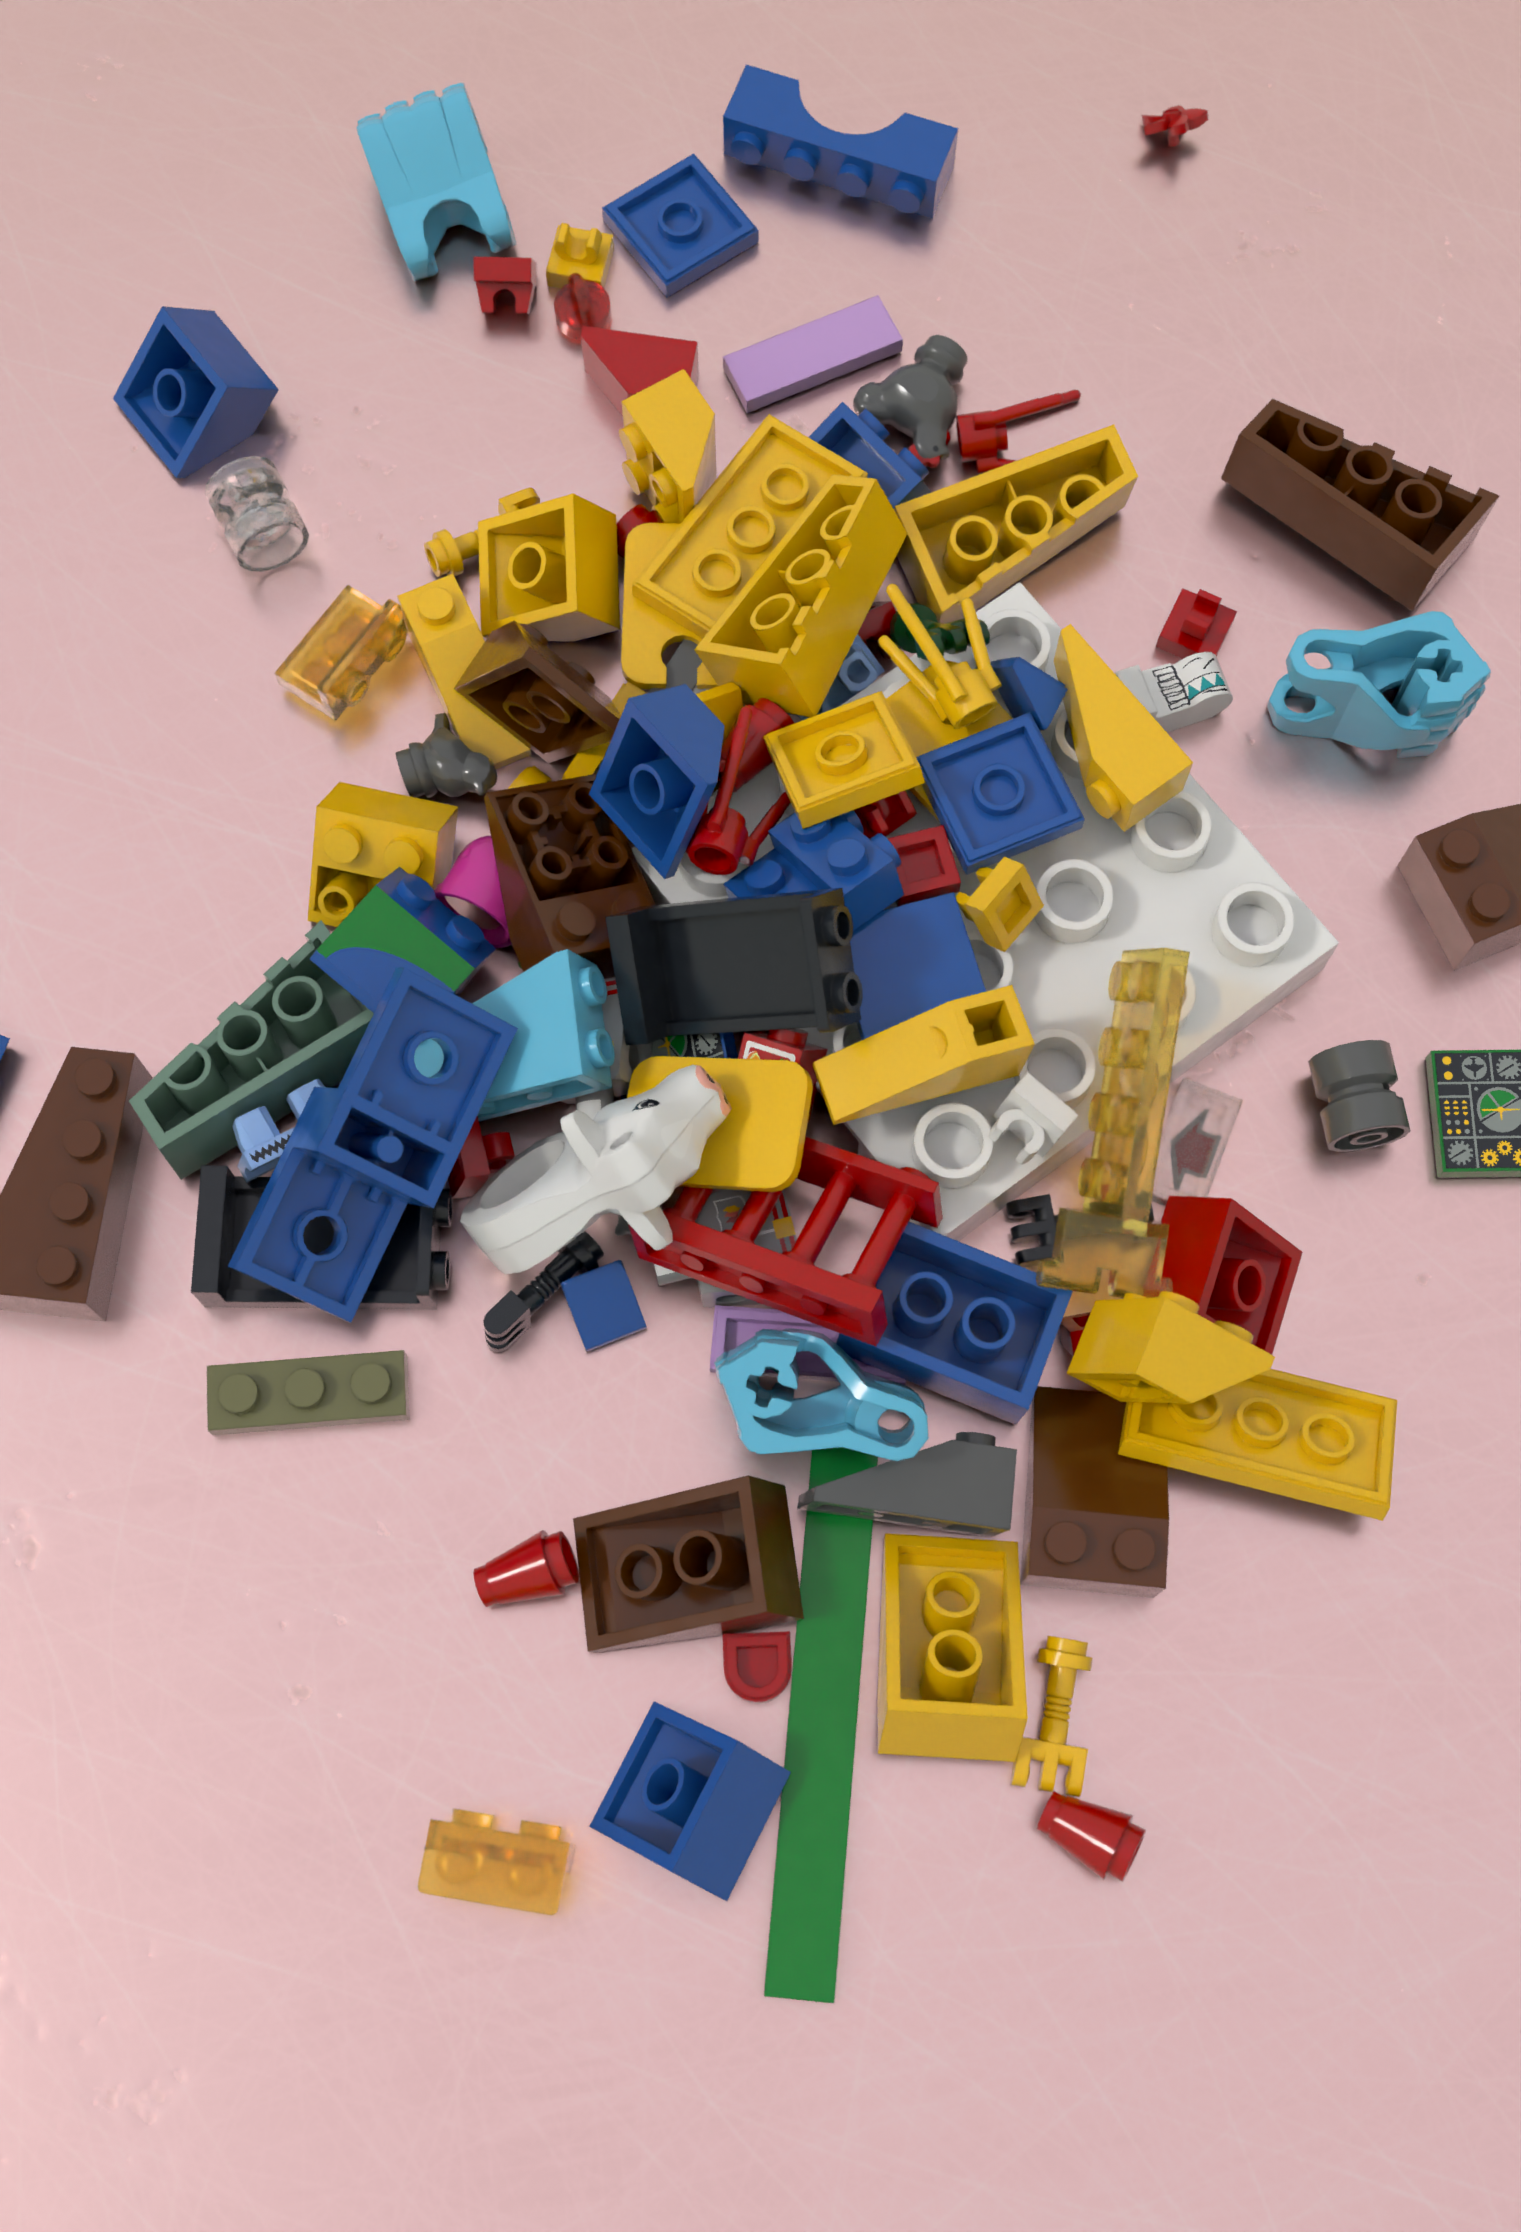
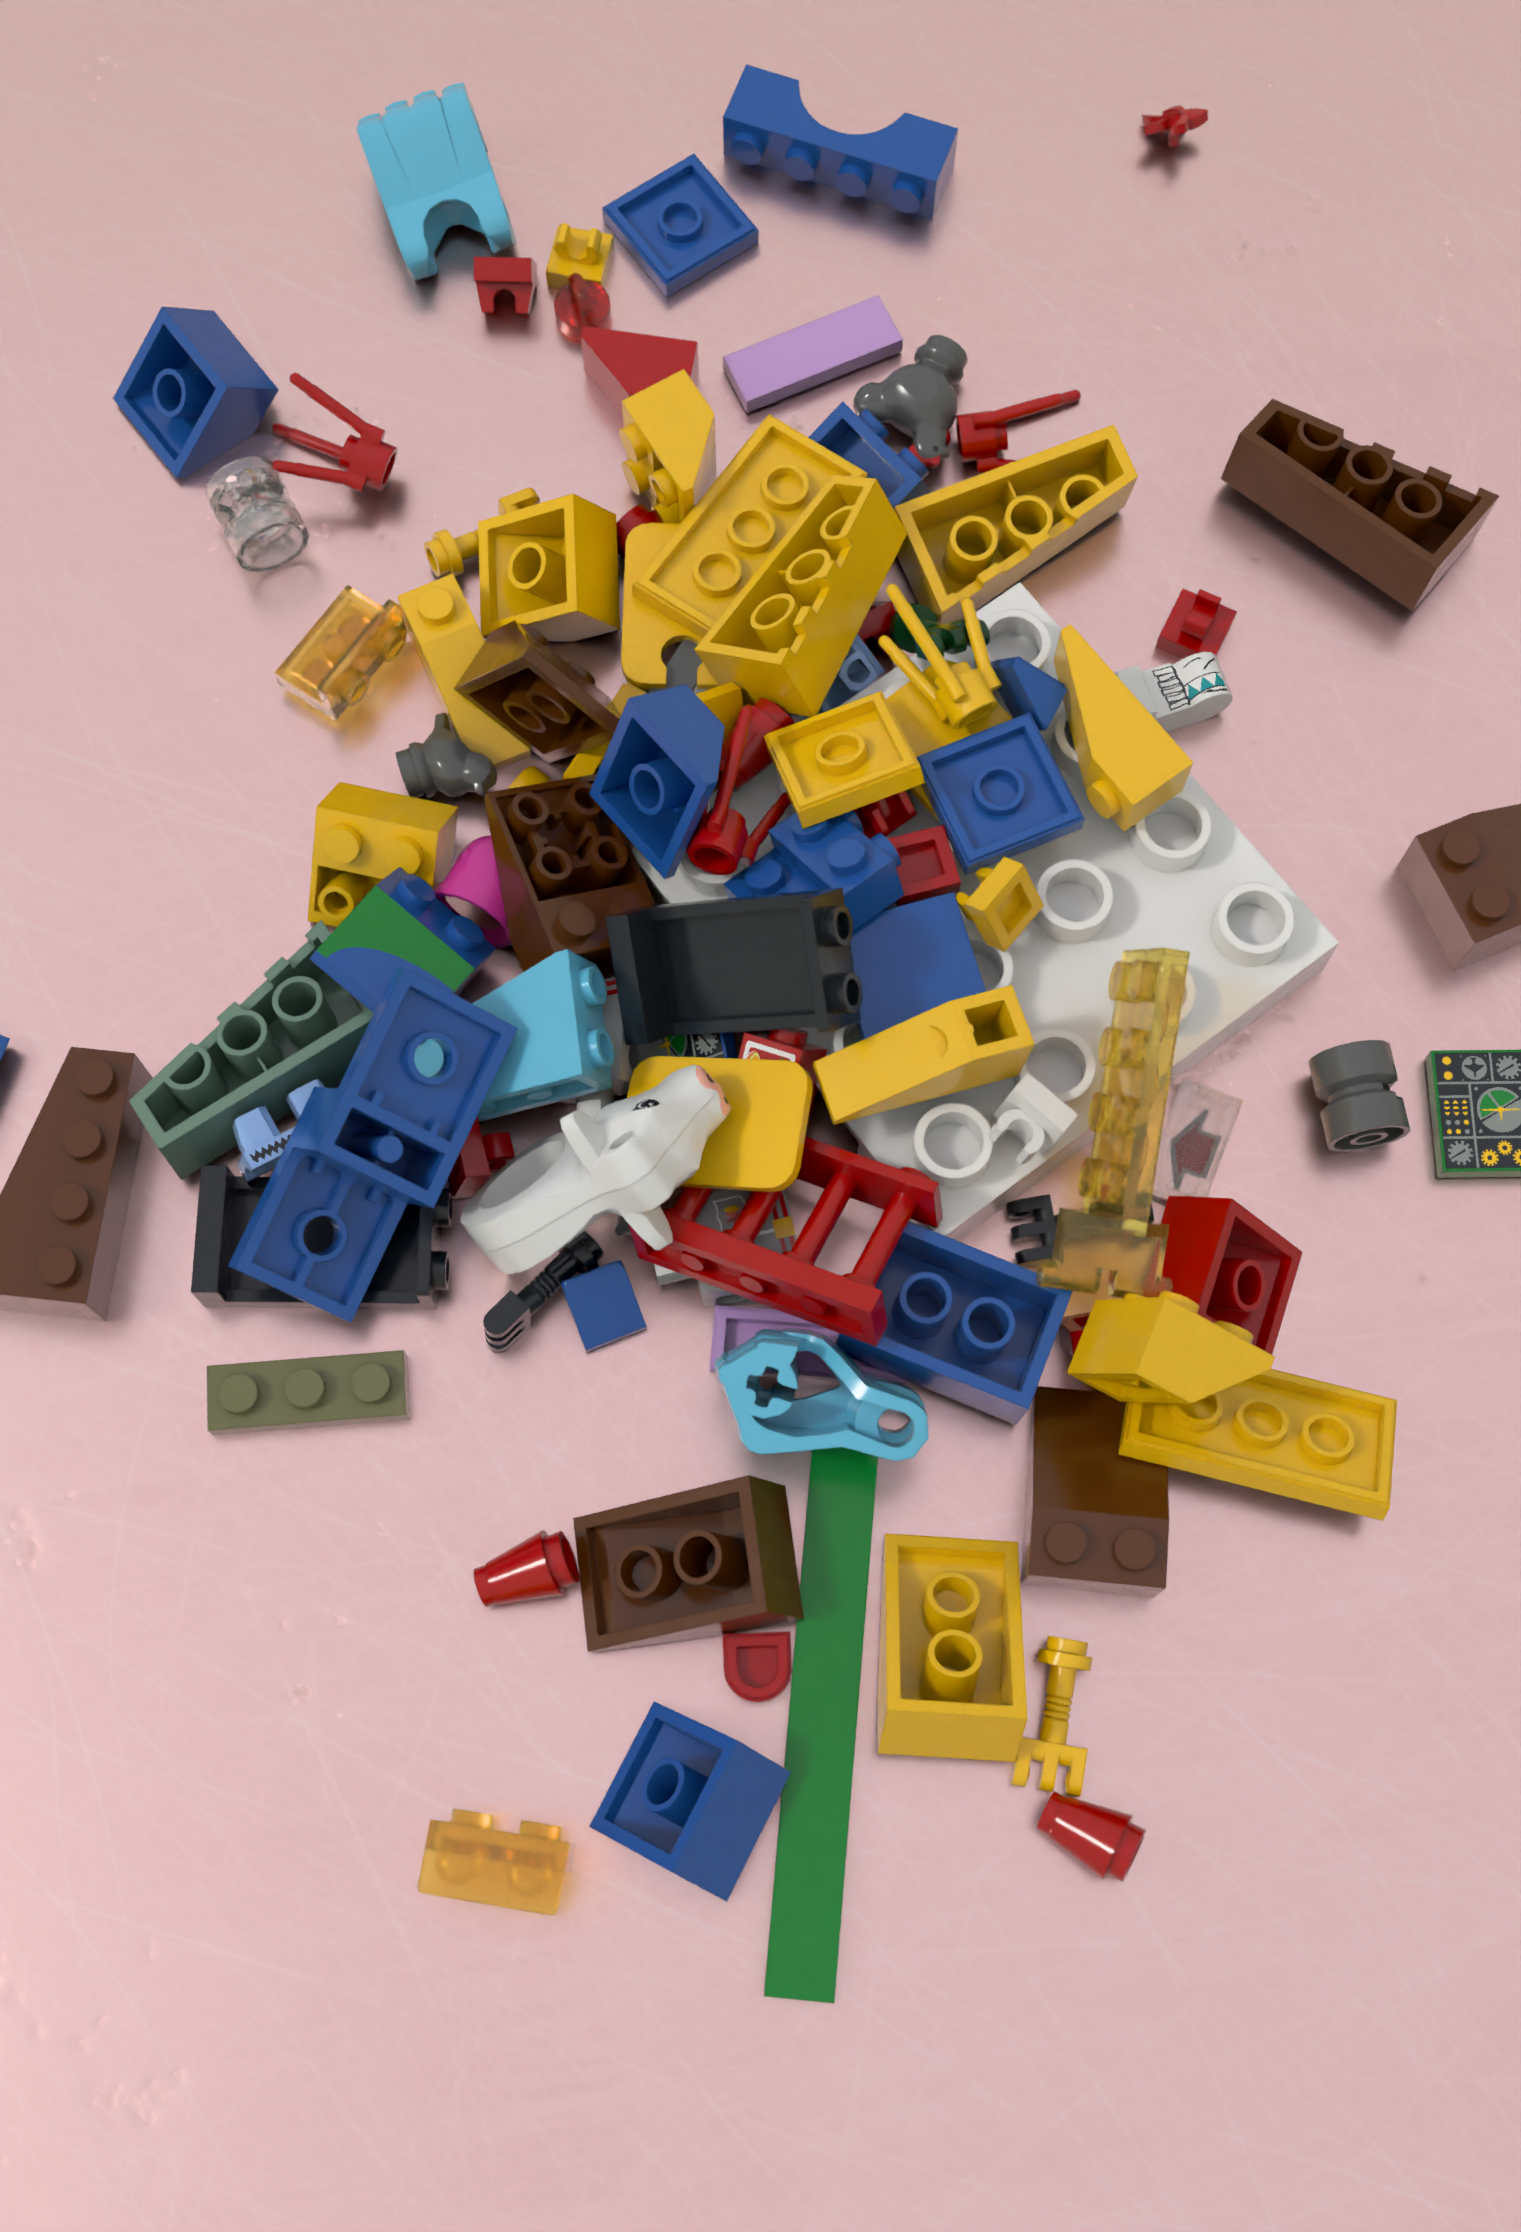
(364, 459): none -> red plant
(947, 1487): dark grey slope -> none
(1419, 655): medium azure piece -> none

